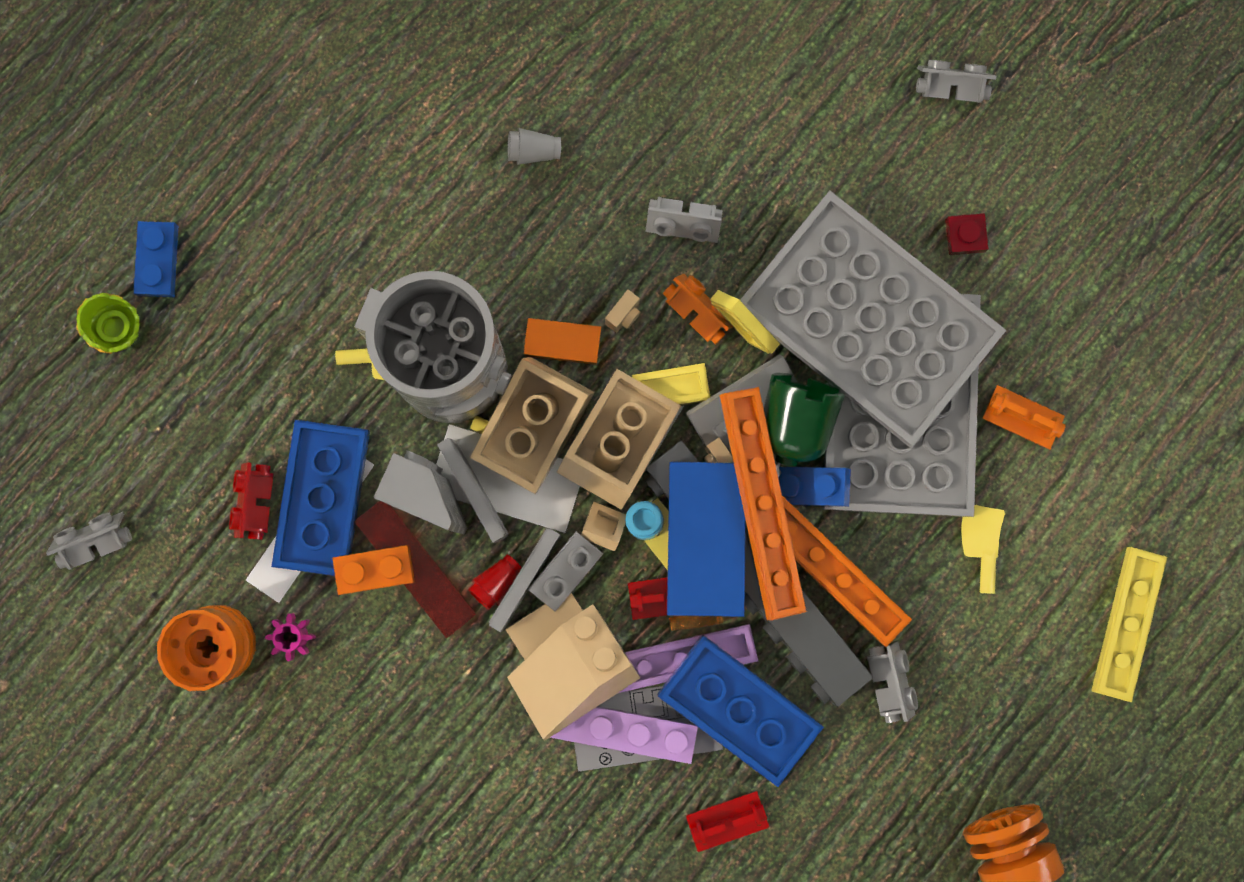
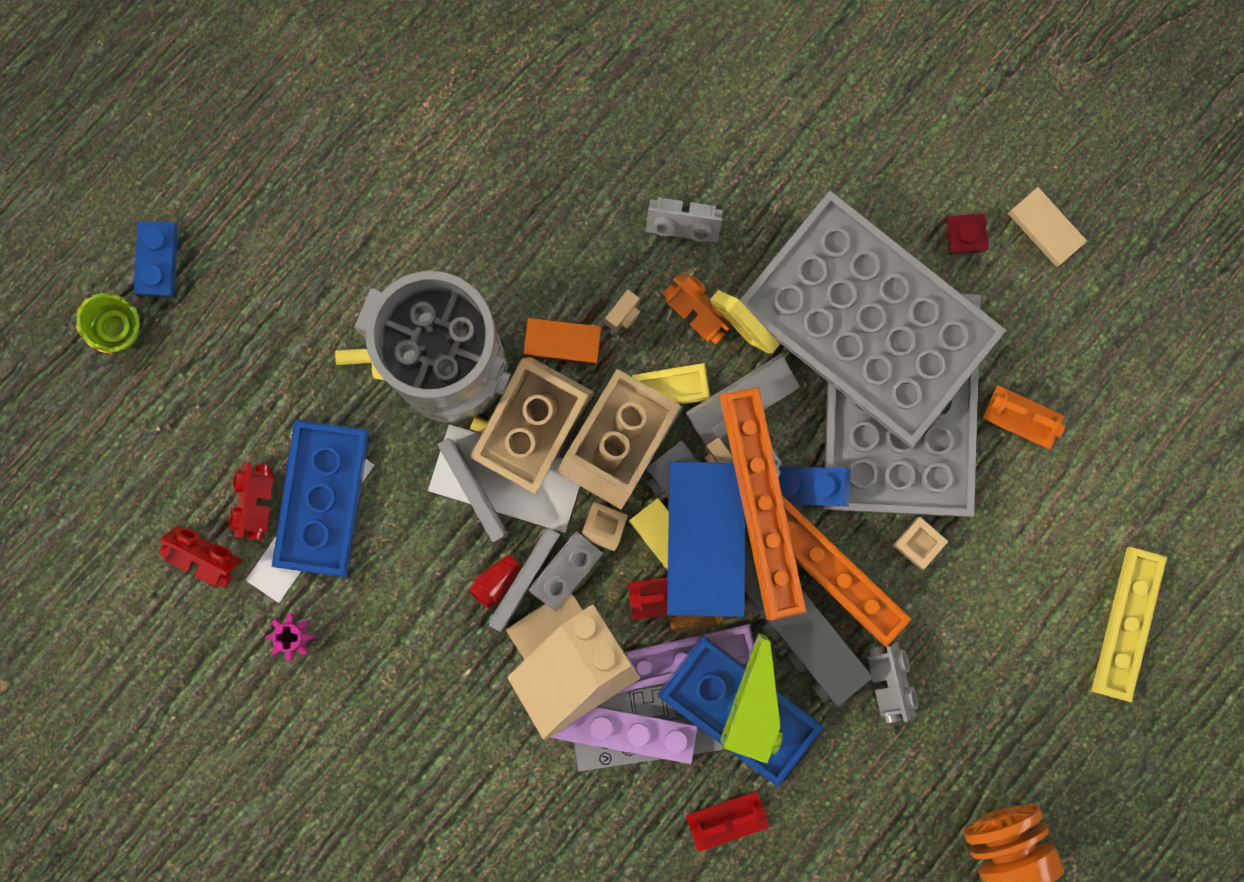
(74, 544): light grey hinge -> none
(184, 547): none -> red hinge
(191, 661): orange wheel -> none
(373, 570): orange plate -> none
(421, 490): light grey slope -> none
(431, 586): clear red tile -> none
(532, 147): light grey cone -> none
(644, 520): medium azure tile -> none
(754, 716): none -> lime slope
(800, 417): dark green cylinder -> none
(920, 543): none -> tan plate
(969, 82): light grey hinge -> none
(981, 540): light yellow piece -> none
(1047, 227): none -> tan tile

